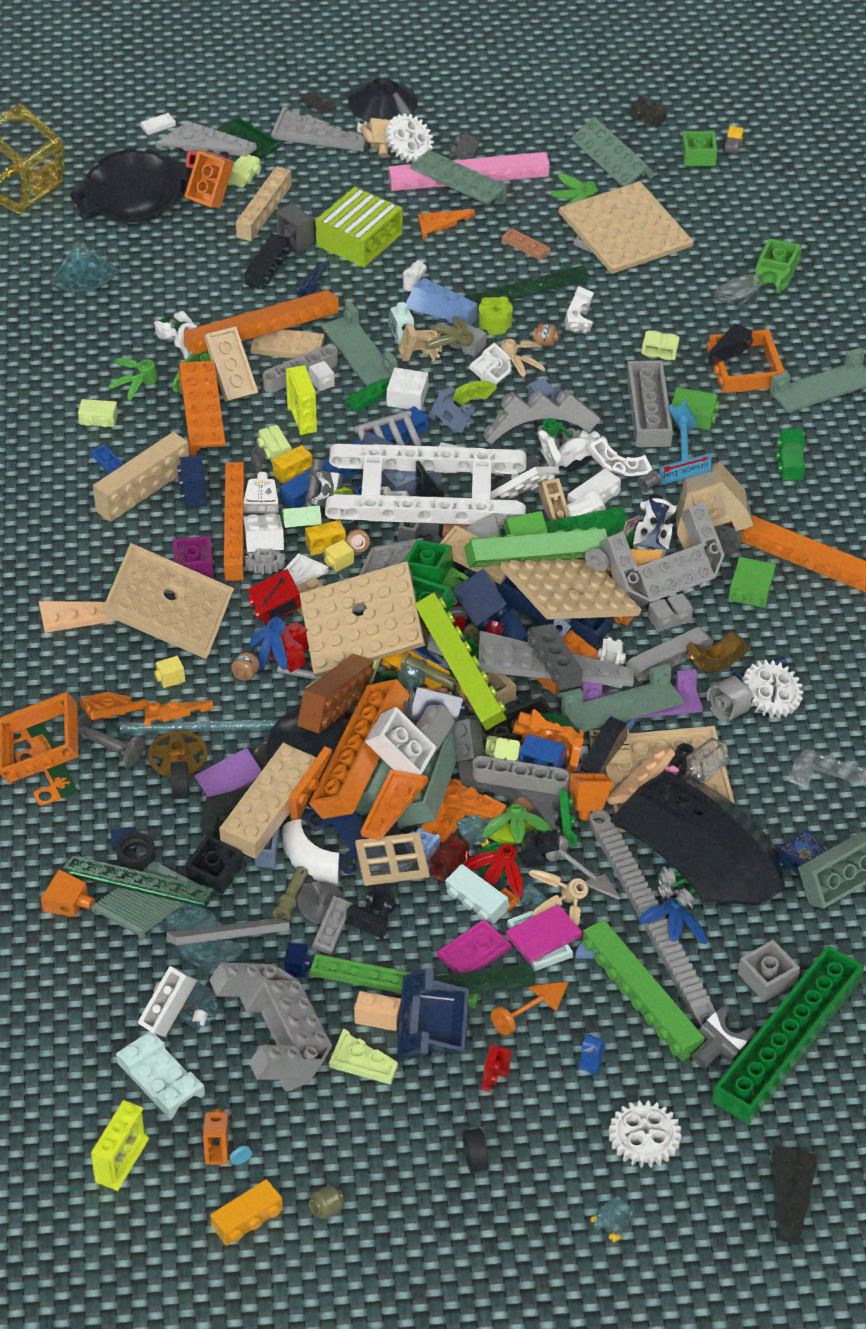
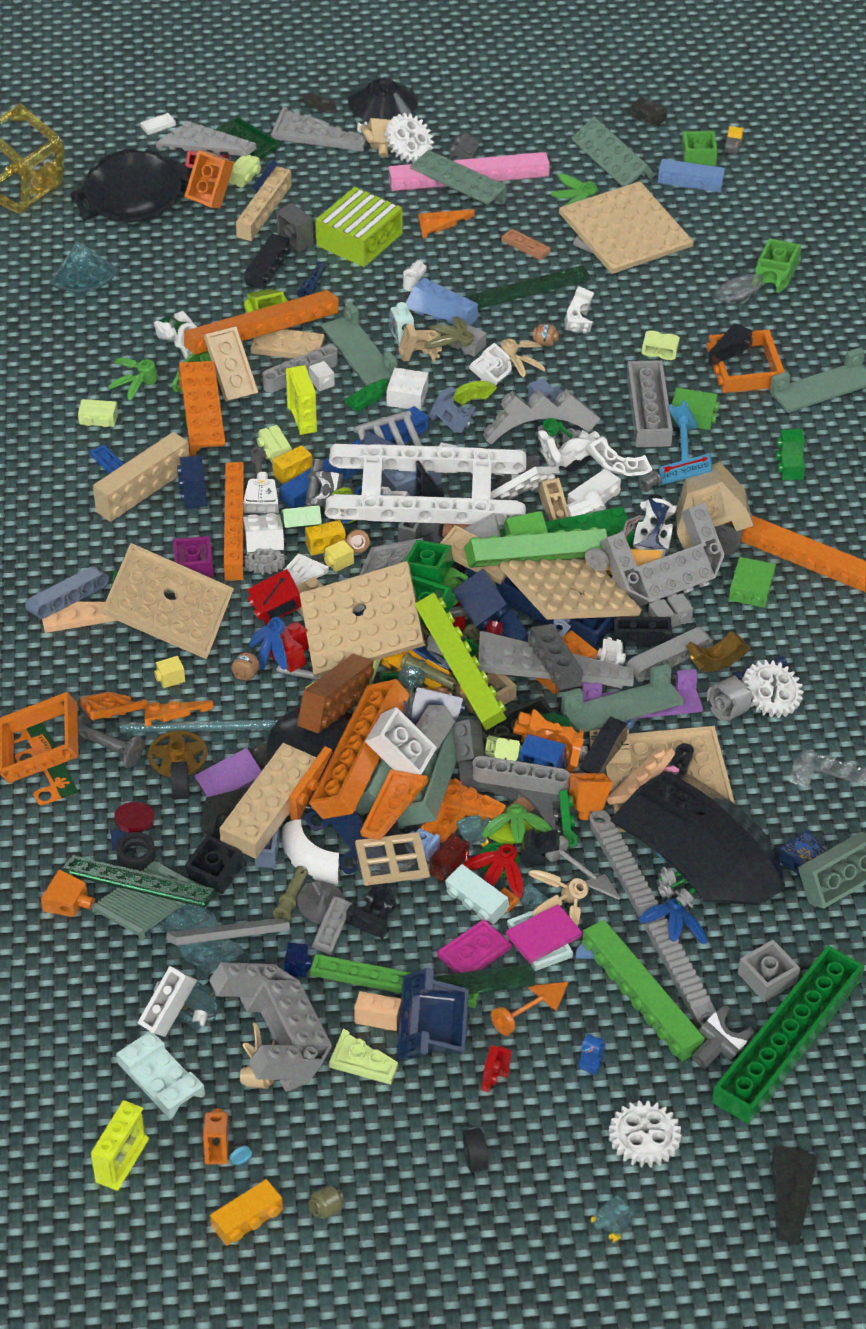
(67, 592): none -> sand blue beam
(134, 817): none -> dark red tile
(247, 1076): none -> tan plant
(263, 299): none -> lime torso
(265, 175): none -> dark blue tile
(495, 315): lime brick -> none
(642, 630): none -> black brick
(691, 175): none -> medium blue brick
(708, 759): clear brick -> none

